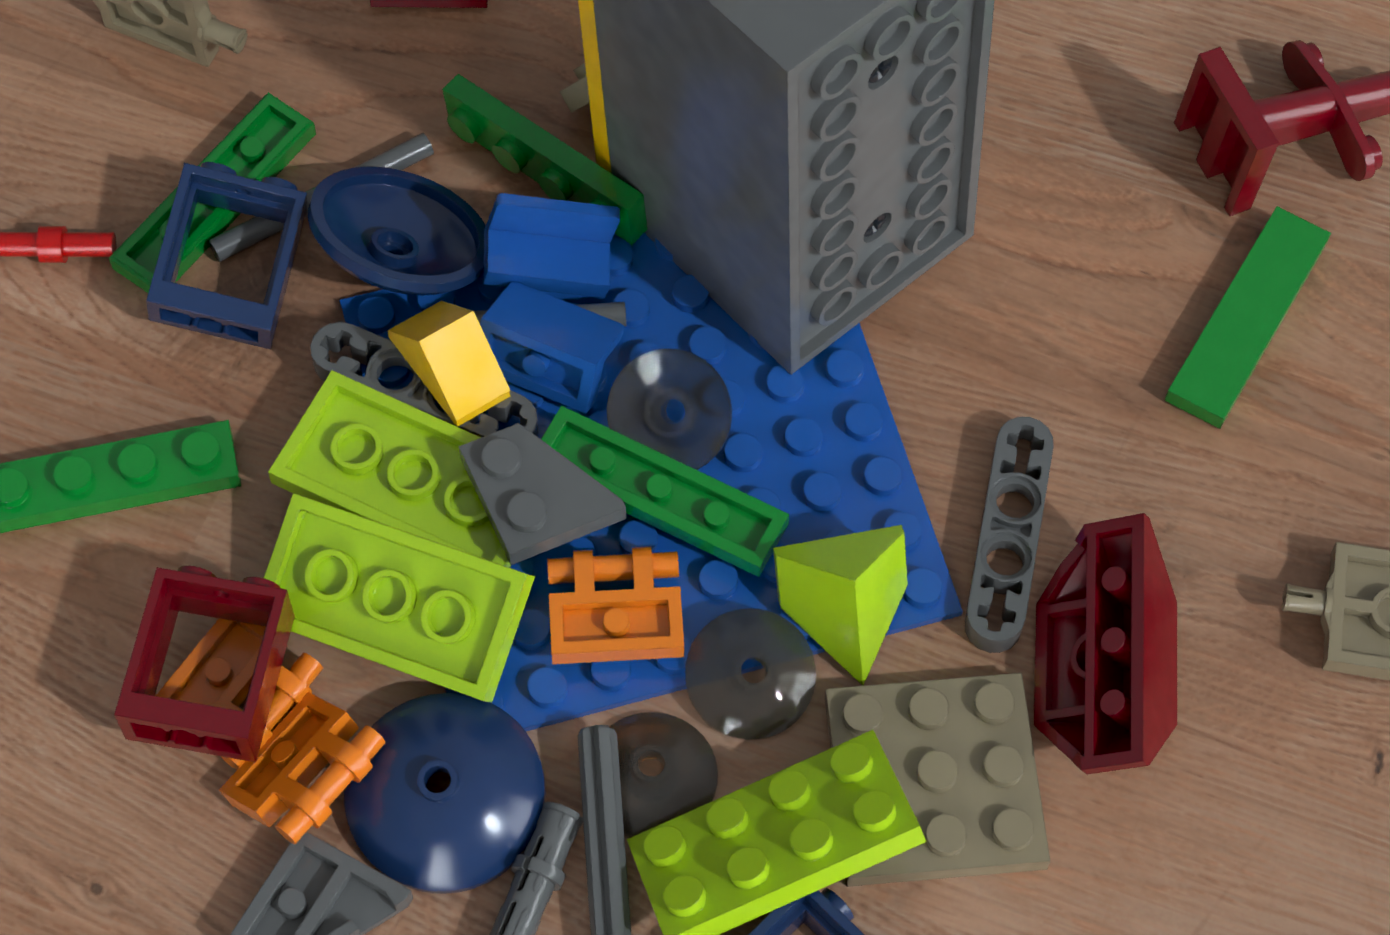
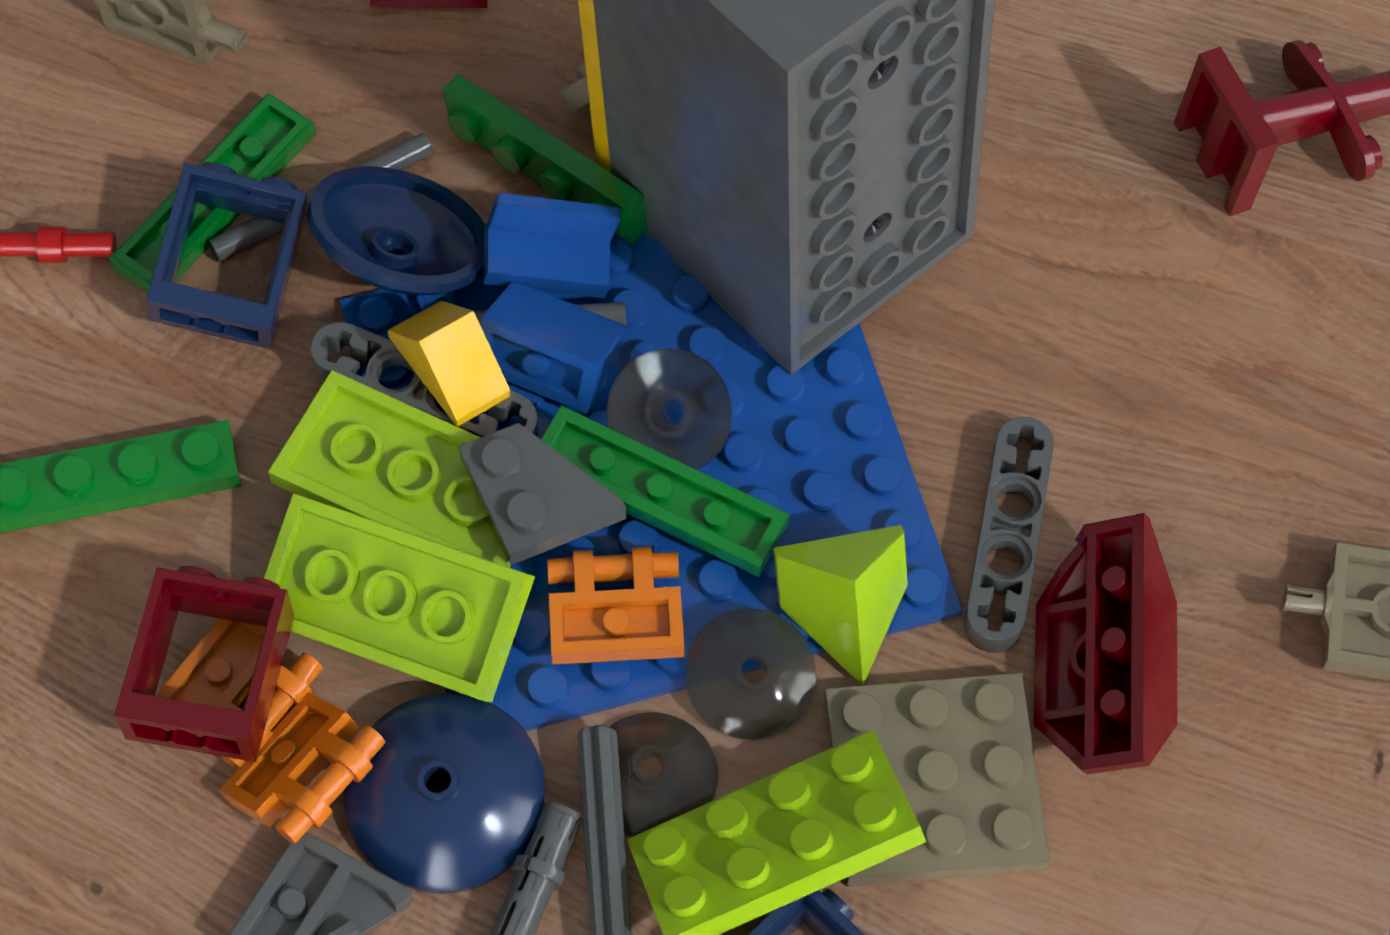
(1247, 317): green tile -> none

